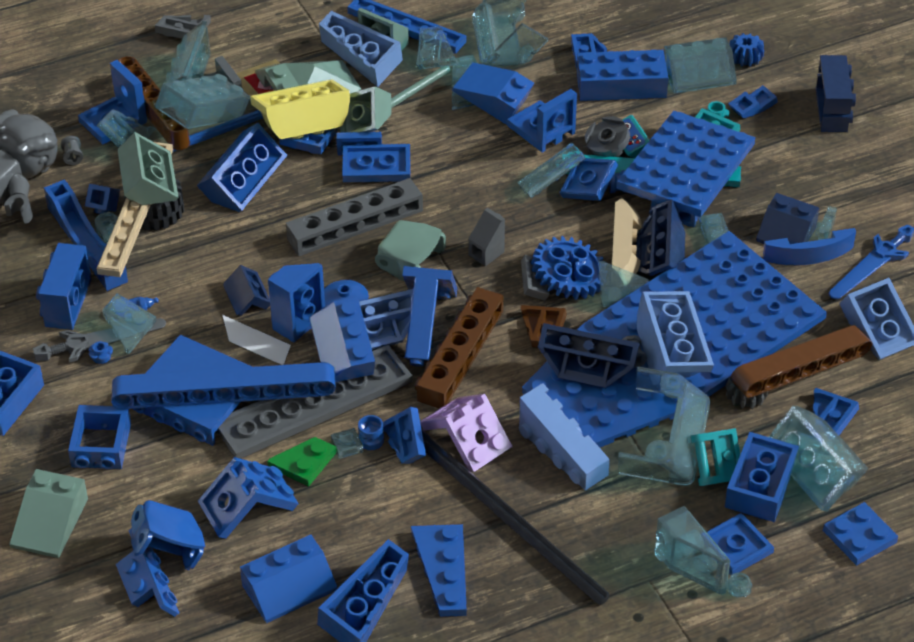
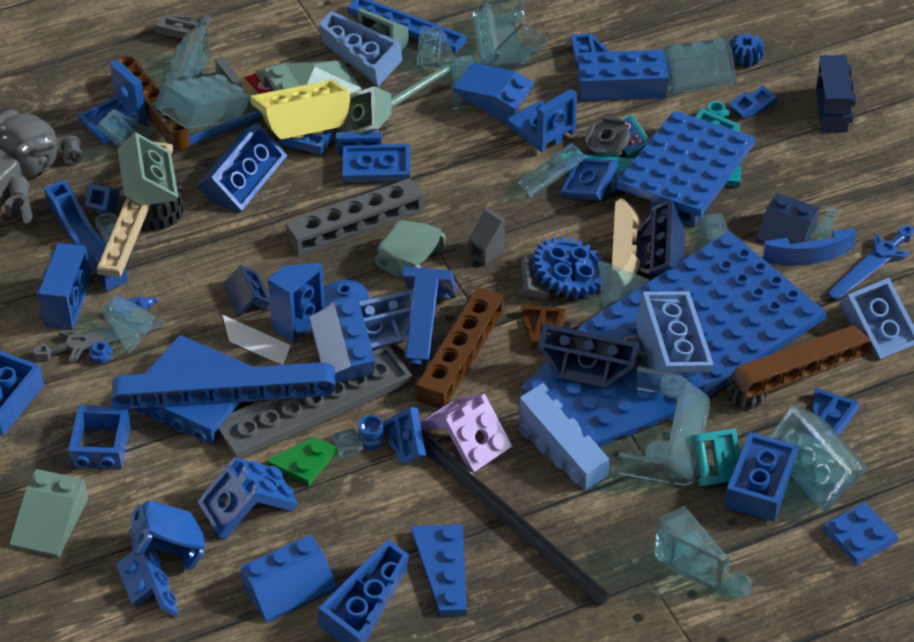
(741, 543): blue plate -> none

